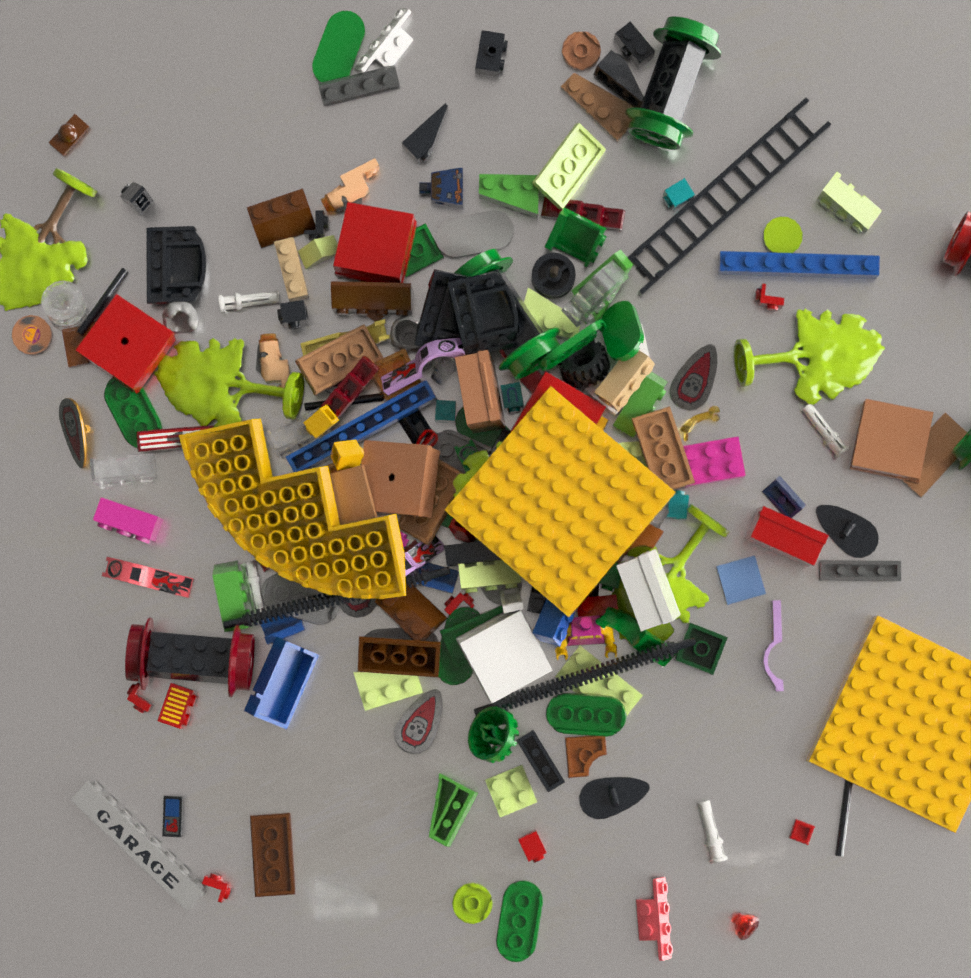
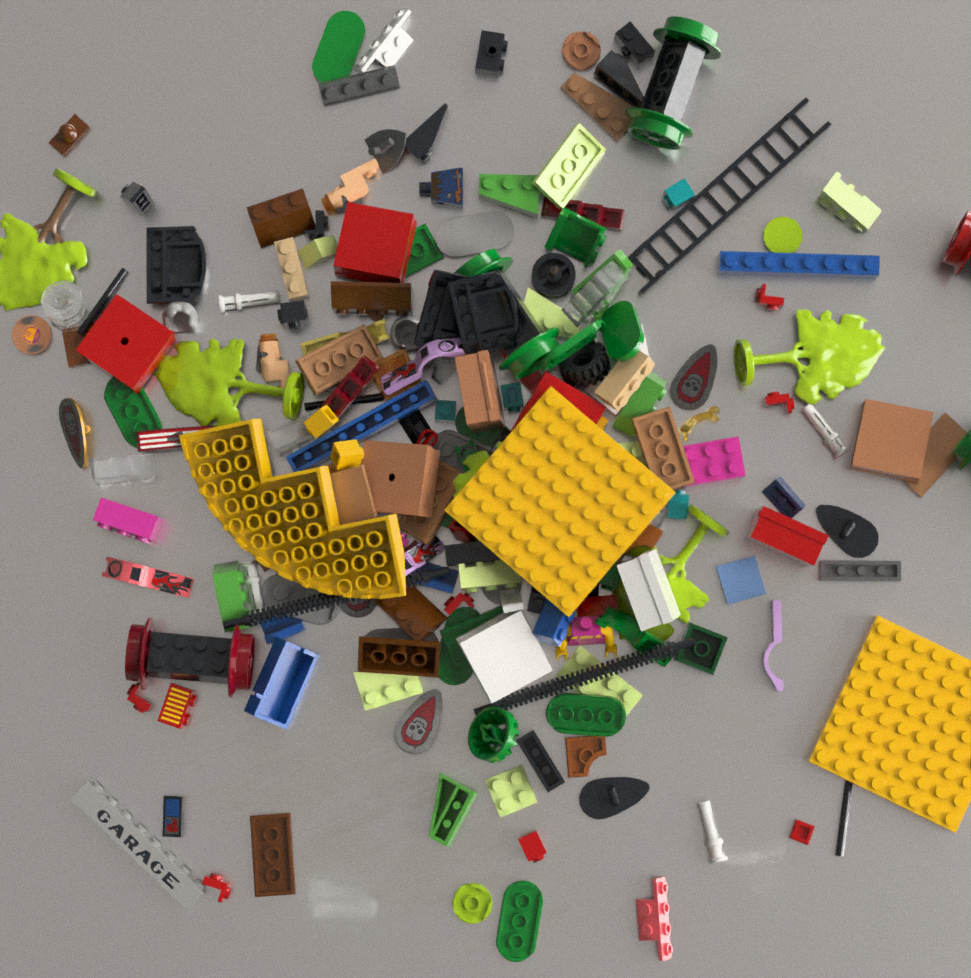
(386, 147): none -> dark grey shield
(745, 925): clear red brick -> none
(775, 398): none -> red bracket

